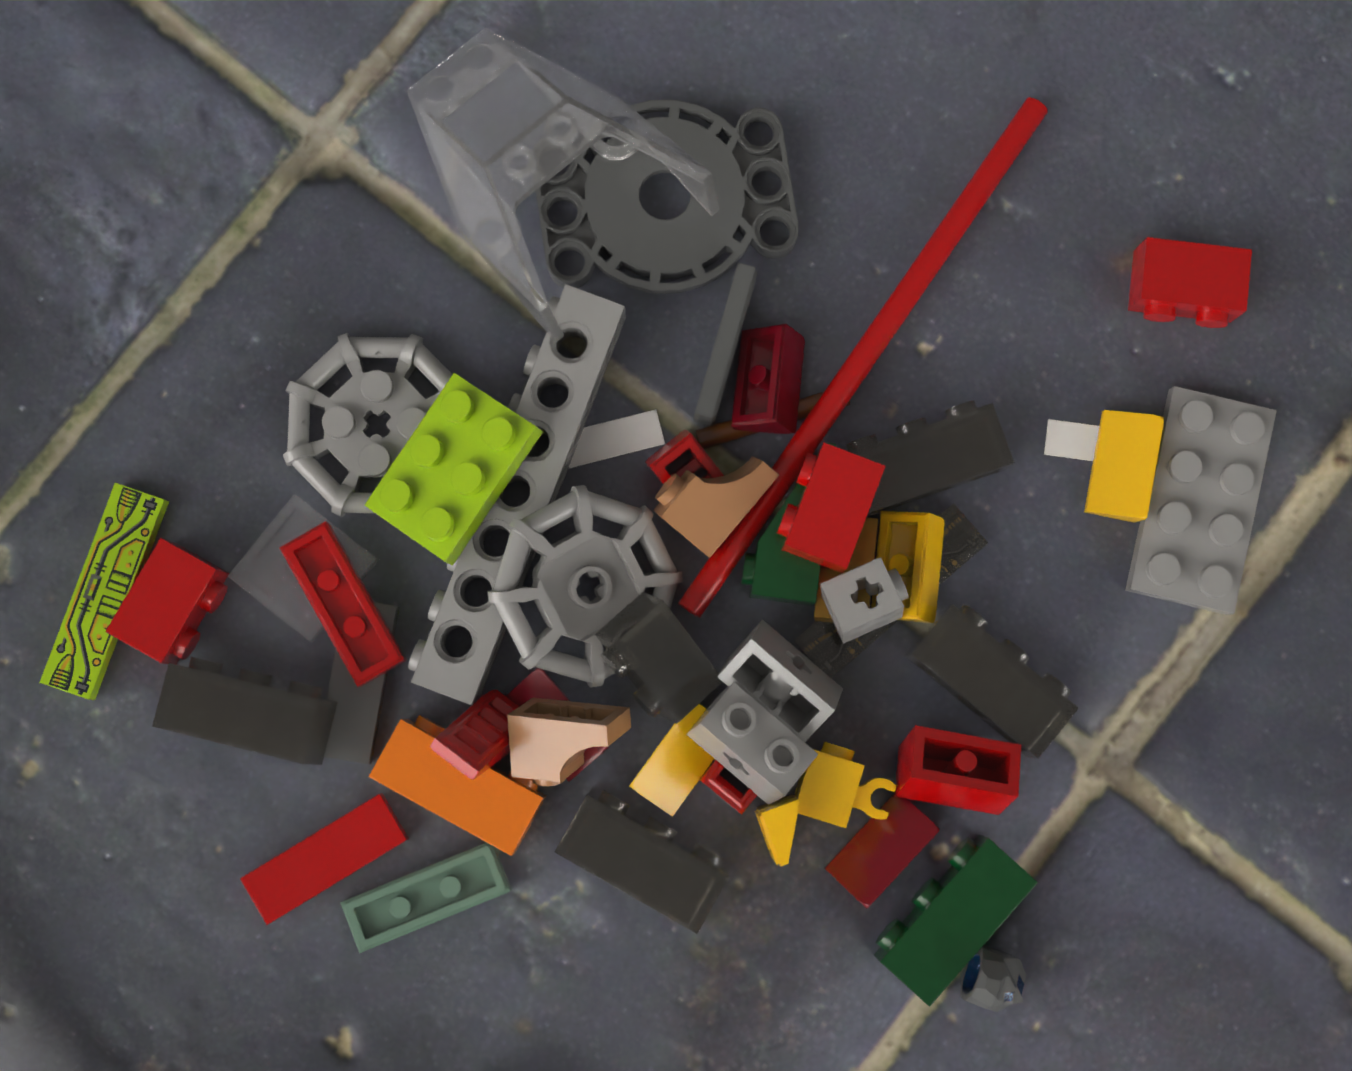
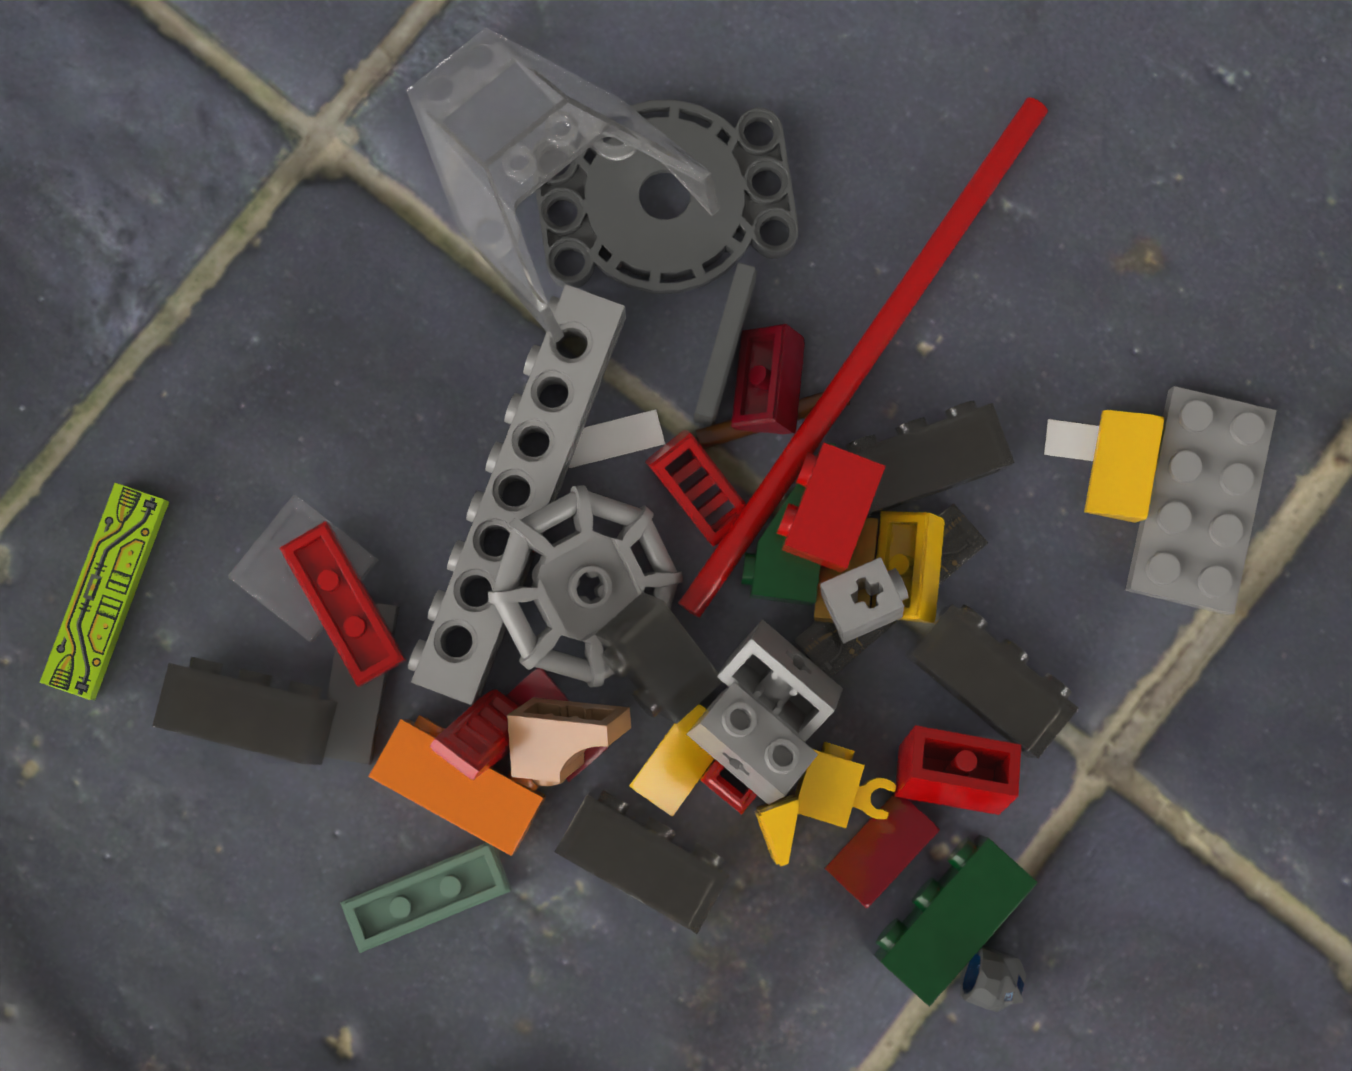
(169, 603): red brick -> none
(324, 858): red tile -> none
(349, 409): light grey plate -> none
(453, 469): lime plate -> none
(712, 507): medium nougat arch -> none
(1189, 281): red brick -> none

